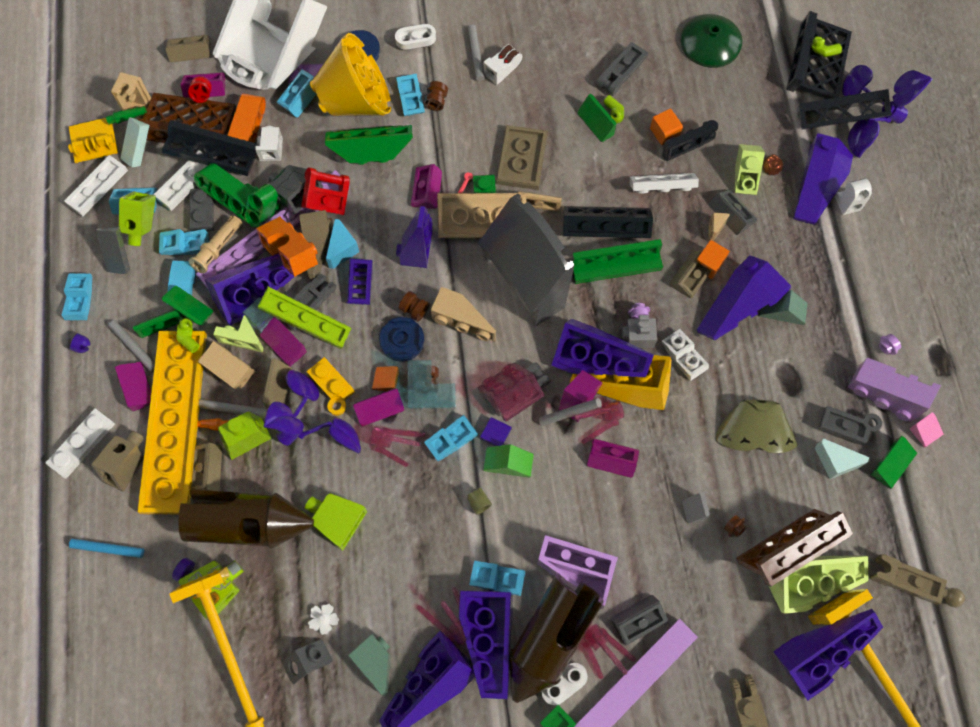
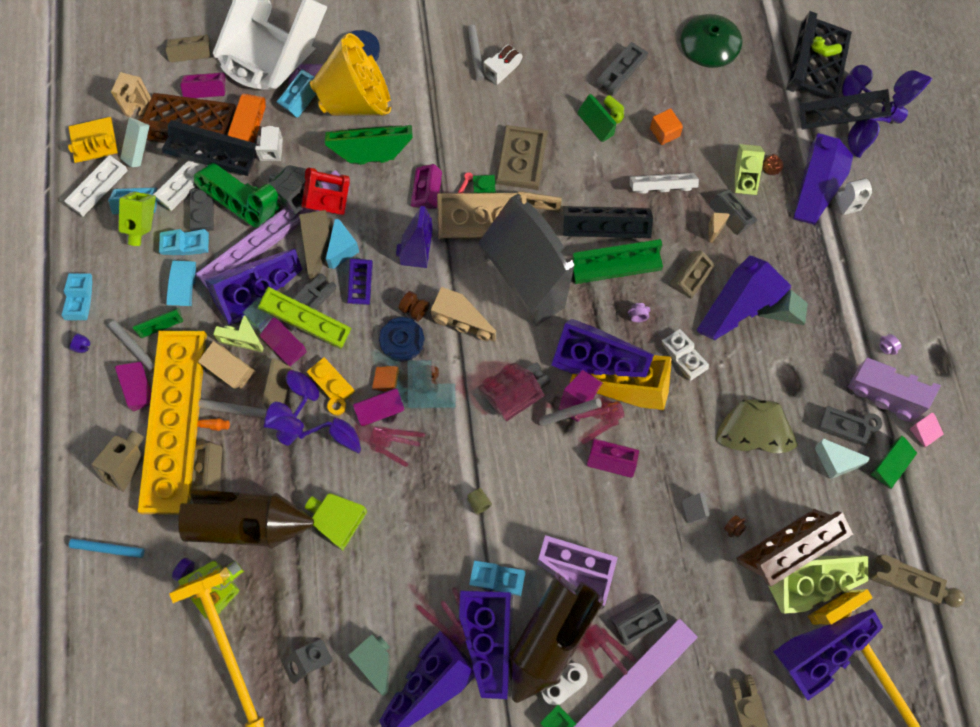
(80, 443): white plate -> none
(113, 250): dark grey slope -> none
(124, 115): green animal -> none
(184, 335): lime arm -> none
(187, 305): green slope -> none
(196, 92): red wheel -> none
(210, 250): tan pin -> none
(243, 434): lime torso -> none
(294, 250): orange arch -> none
(323, 619): white plant -> none
(410, 95): medium azure slope -> none
(415, 36): white plate -> none
(435, 98): reddish brown wheel -> none
(451, 439): medium azure slope -> none
(495, 432): dark purple tile -> none
(508, 460): bright green slope -> none
(640, 332): light grey brick -> none
(690, 140): black hinge -> none
(713, 257): orange panel -> none

